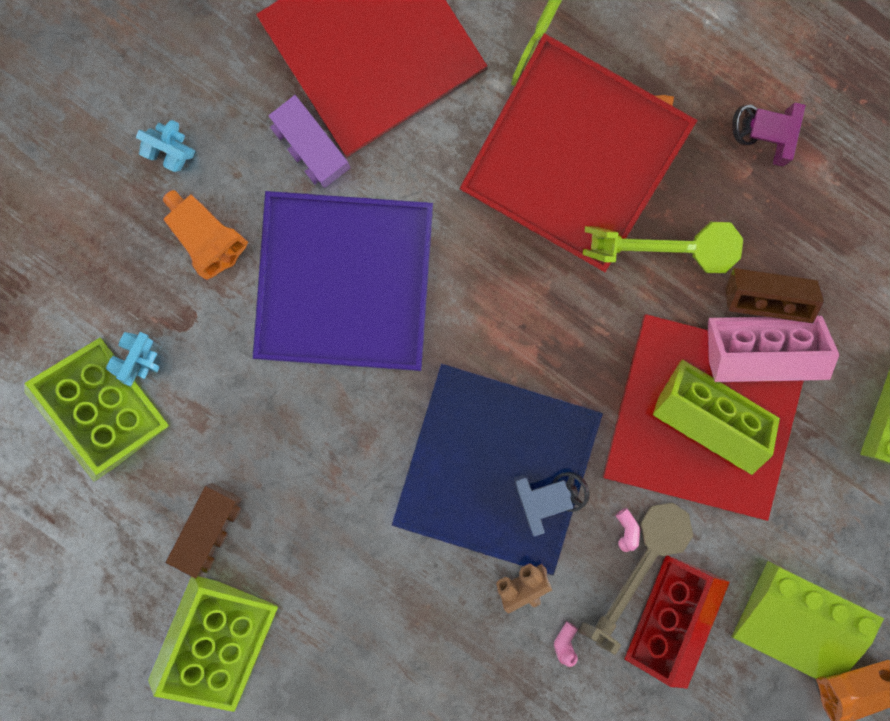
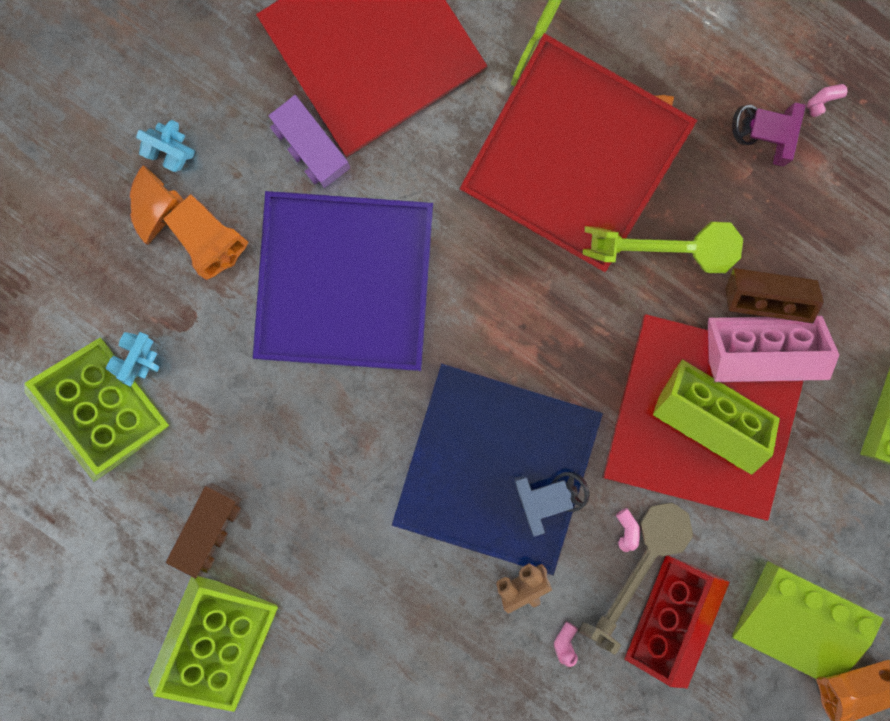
(149, 204): none -> orange brick
(816, 103): none -> bright pink arm

